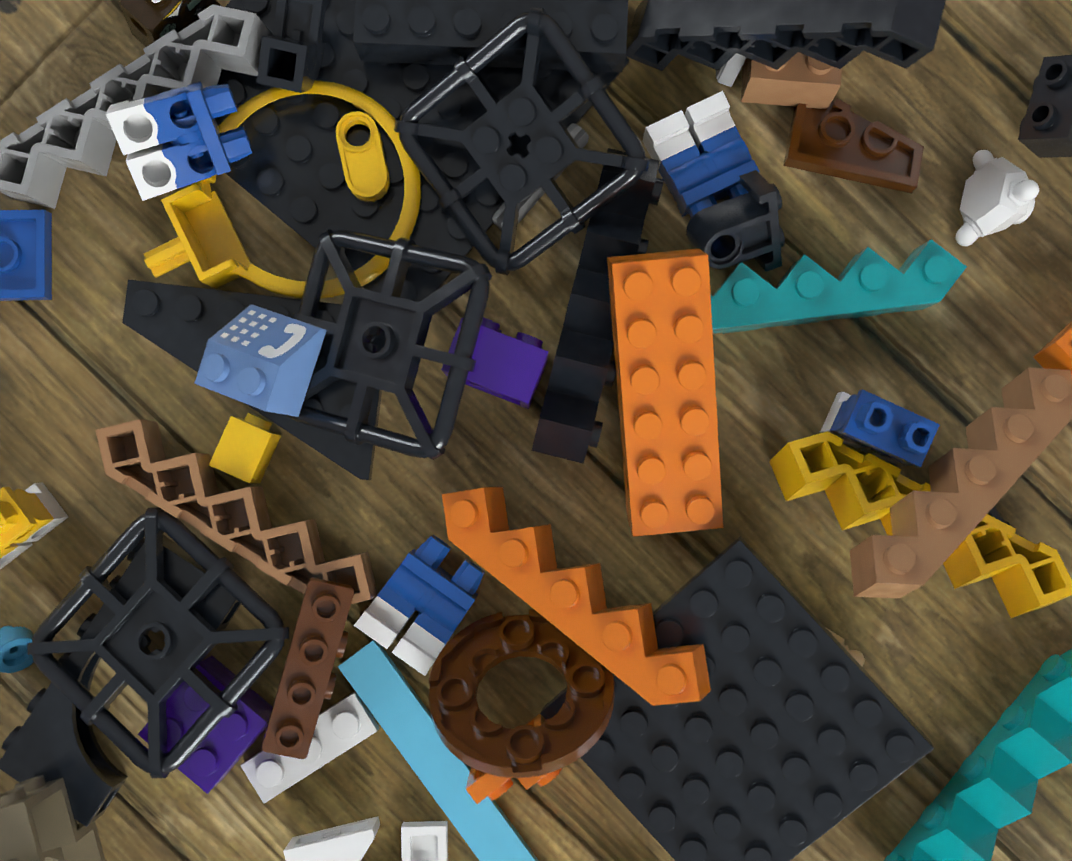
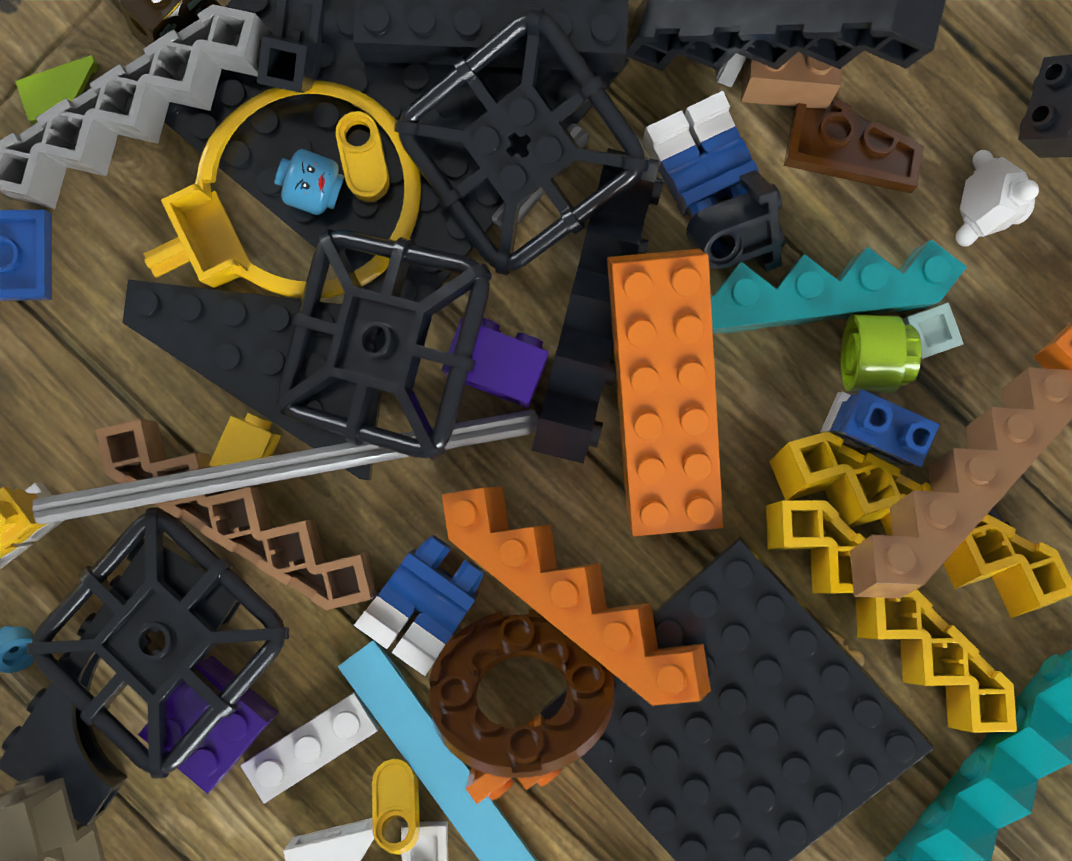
(54, 85): none -> lime tile
(176, 137): blue hips -> none
(262, 360): medium blue slope -> none
(263, 470): none -> light grey axle
(308, 668): reddish brown bracket -> none
(309, 182): none -> dark azure head
(393, 796): none -> yellow piece
(879, 353): none -> lime piece
(930, 647): none -> yellow brick
(936, 330): none -> light aqua plate

